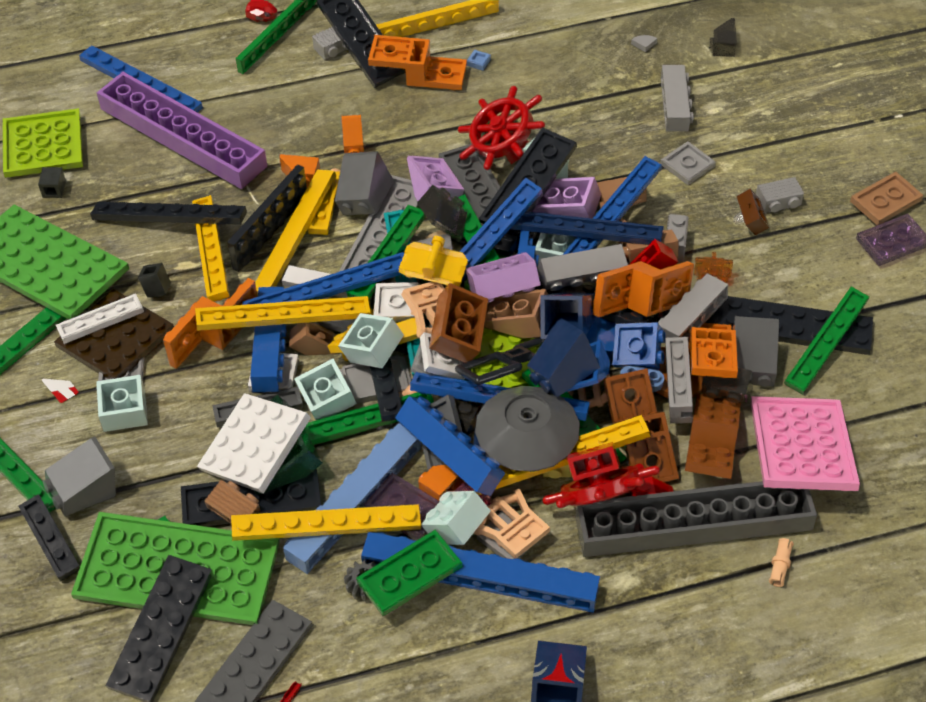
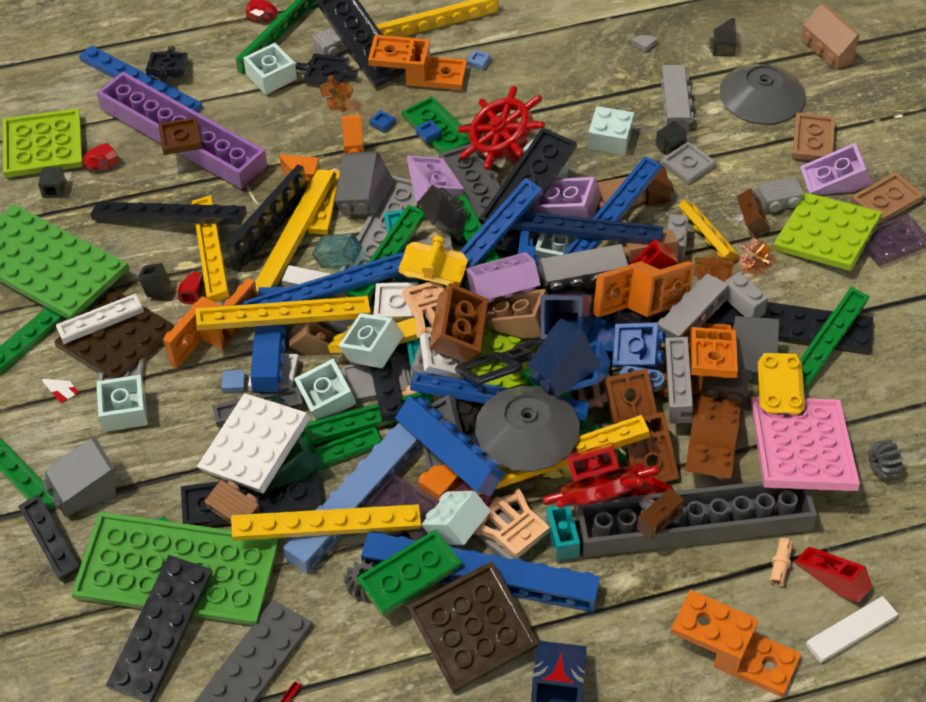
(100, 157): none -> red rock
(167, 64): none -> black plate
(180, 136): none -> reddish brown tile
(191, 288): none -> red rock
(233, 381): none -> medium blue tile
(270, 68): none -> light aqua brick
(323, 66): none -> black plate
(337, 250): none -> clear light blue brick
(339, 94): none -> clear orange hips
(348, 447): none -> green tile
(382, 121): none -> blue tile
(428, 131): none -> blue tile
(432, 110): none -> green tile
(473, 626): none -> dark brown plate
(562, 533): none -> teal brick
(610, 130): none -> light aqua brick
(659, 189): none -> reddish brown brick
(659, 512): none -> reddish brown piece
(671, 137): none -> pearl dark grey brick
(704, 226): none -> yellow plate
(735, 642): none -> orange bracket
(745, 296): none -> light grey brick
(755, 252): none -> clear orange hips
(762, 94): none -> dark grey dish
(780, 383): none -> yellow shield
(813, 136): none -> medium nougat plate
(828, 231): none -> lime plate
(830, 37): none -> medium nougat slope
(837, 172): none -> lavender slope
(838, 574): none -> red slope
(851, 629): none -> white tile
(885, 459): none -> dark grey gear

